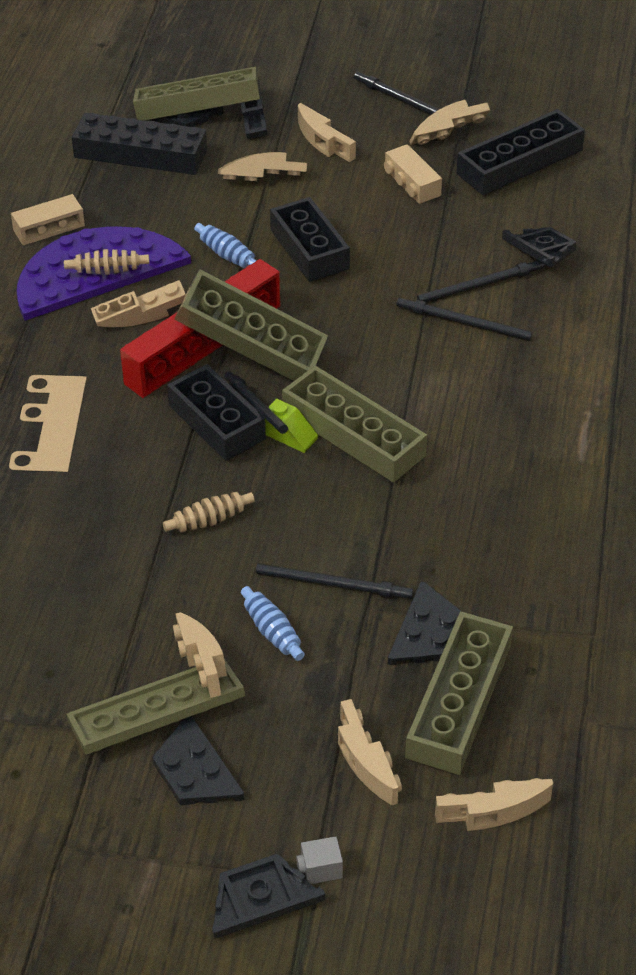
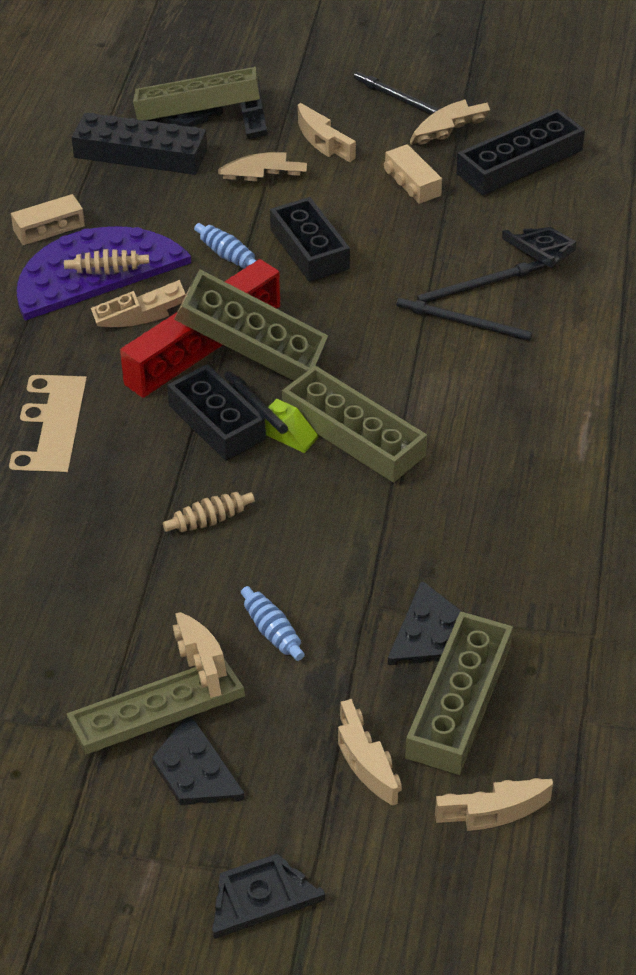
(320, 860): light grey brick -> none
(384, 589): black bar -> none

